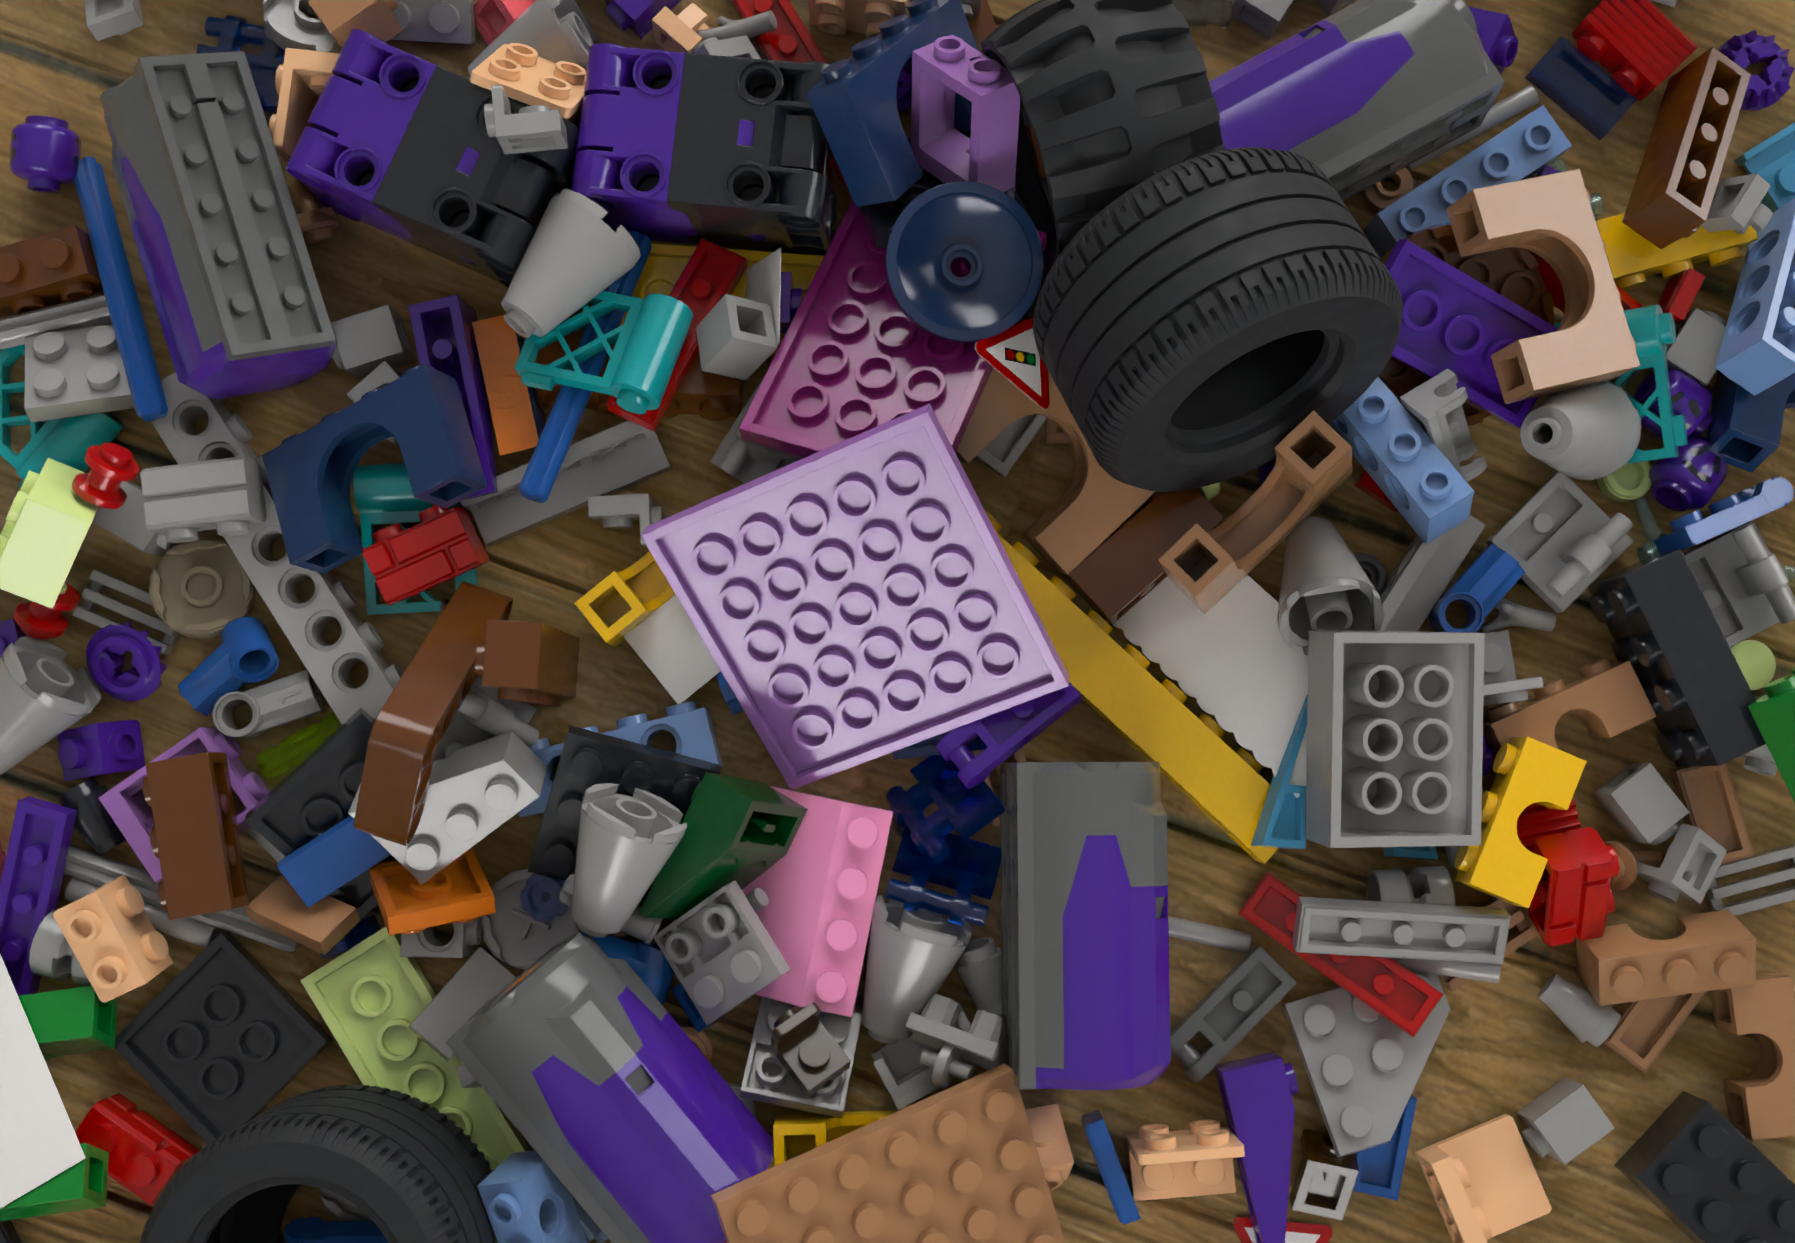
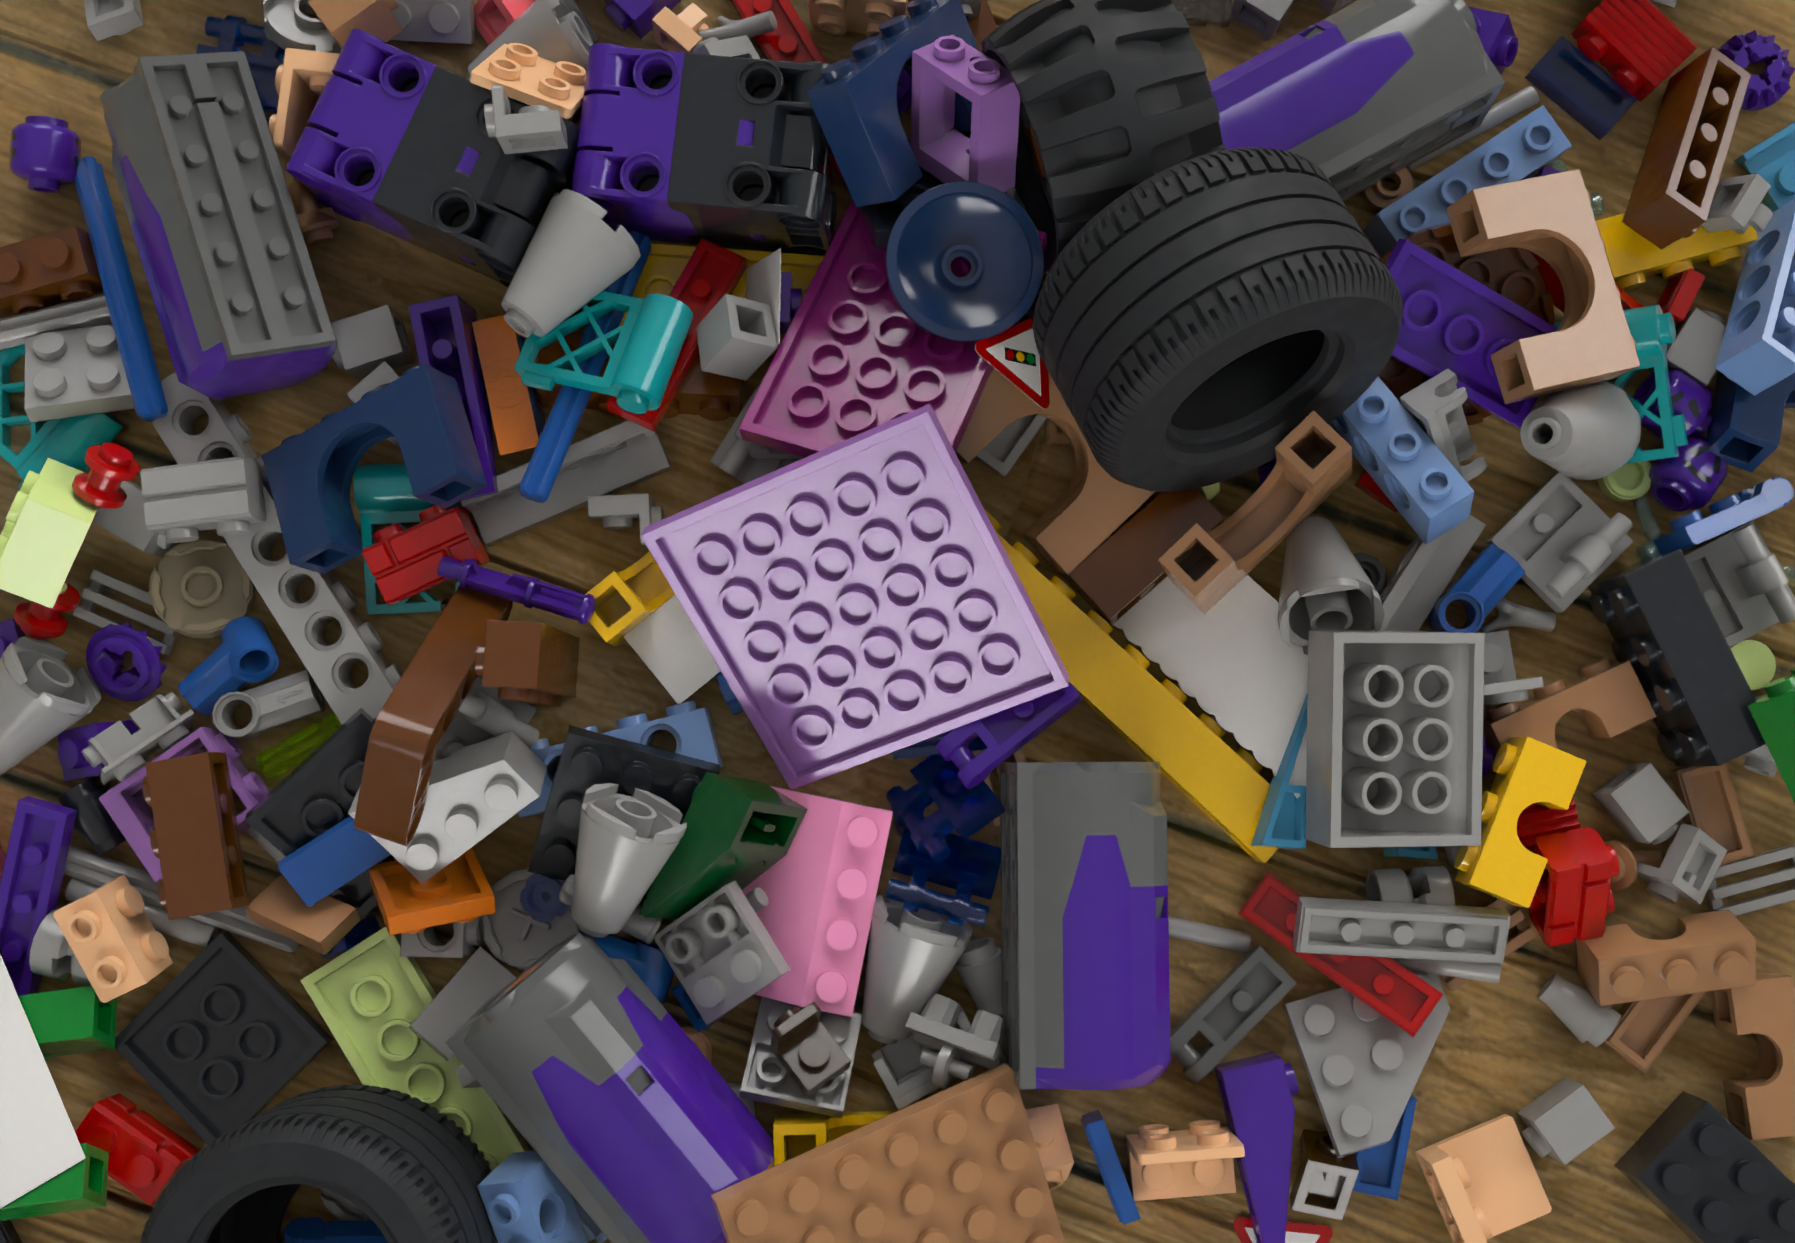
(125, 753): none -> light grey hinge
(519, 589): none -> dark purple piece

